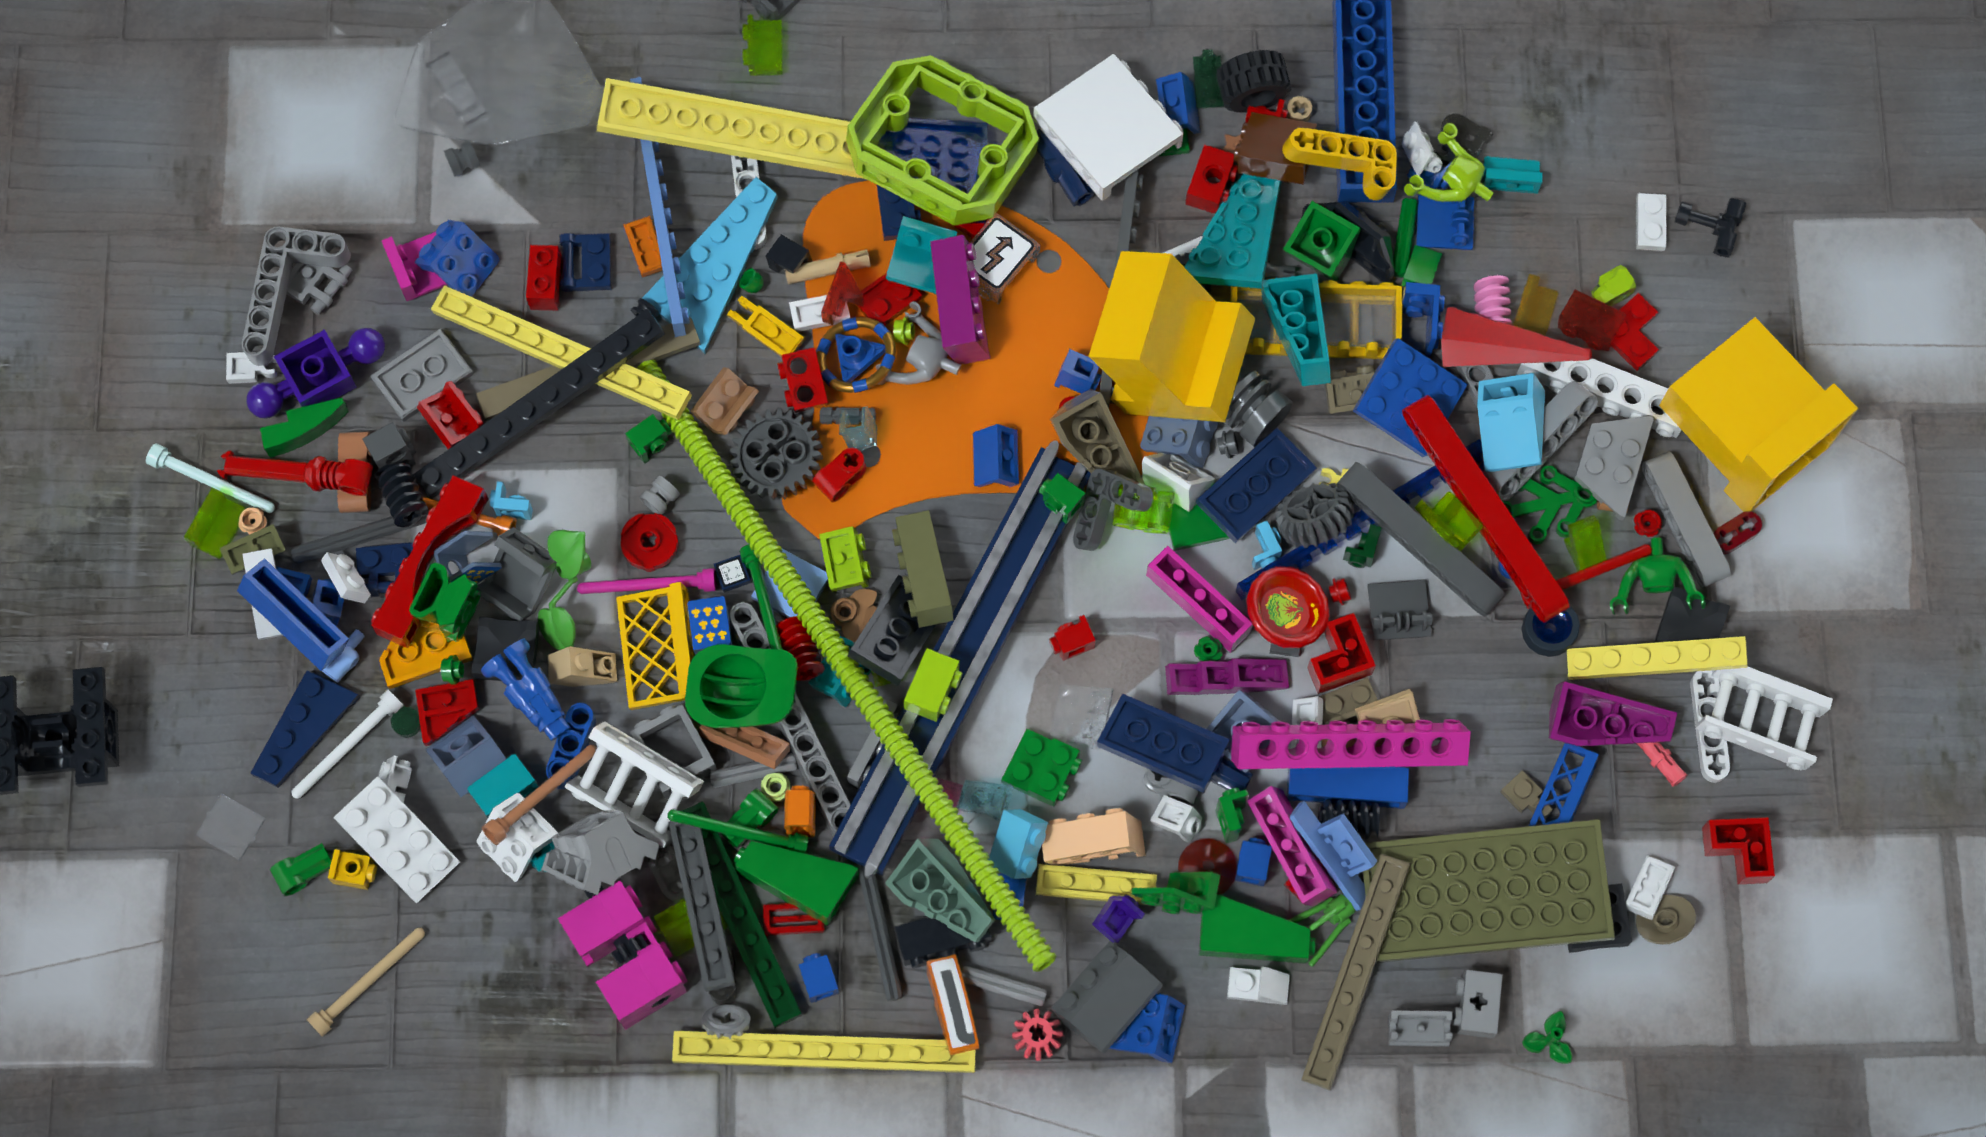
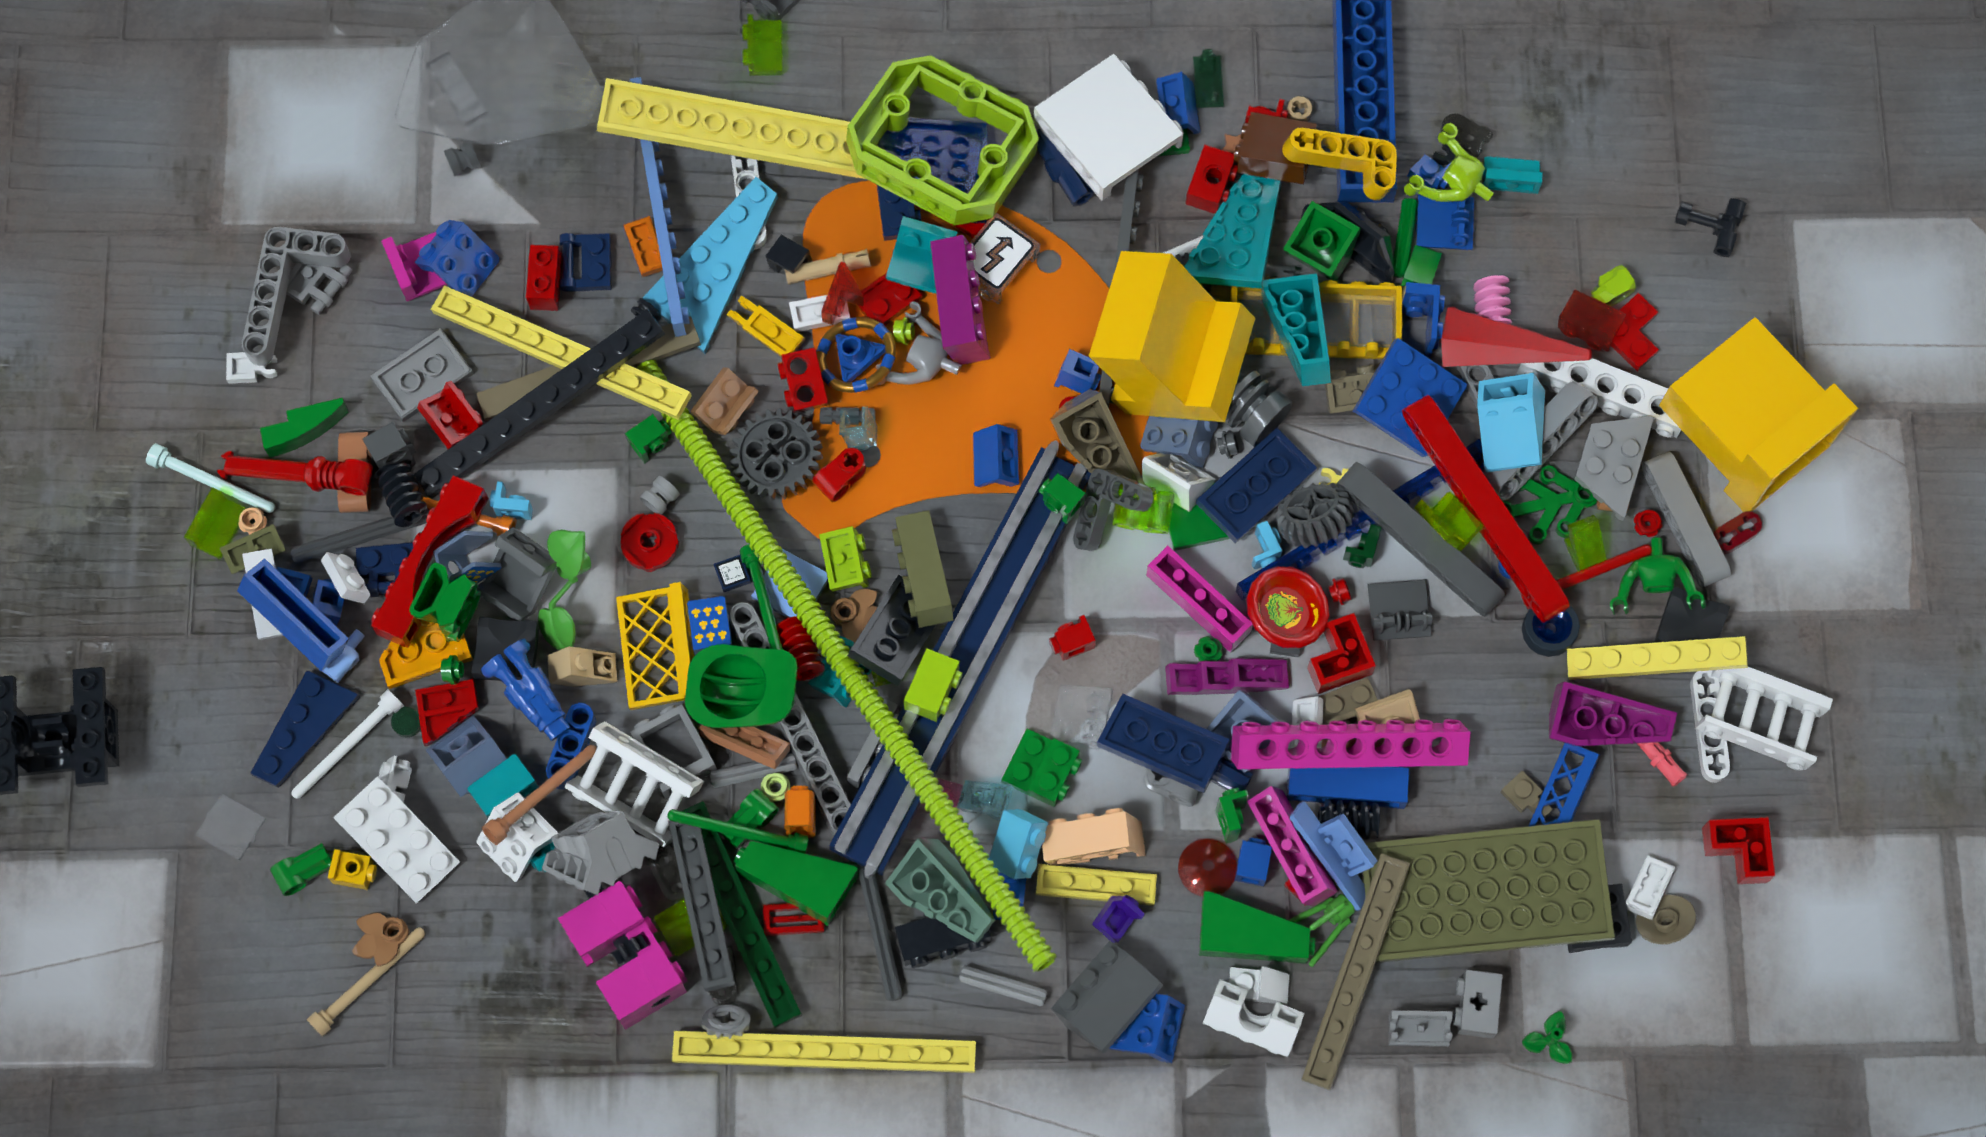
(315, 371): dark purple brick -> none
(377, 938): none -> medium nougat plate
(703, 580): dark pink piece -> none
(751, 281): green hinge -> none
(818, 977): blue brick -> none
(952, 1004): slope -> none
(1026, 1036): coral gear -> none
(1177, 818): white bracket -> none
(1184, 892): green bracket -> none
(1230, 1015): none -> white arch
(1253, 80): black tyre -> none
(1420, 151): white hinge -> none
(1535, 306): clear yellow panel -> none
(1651, 222): white plate -> none

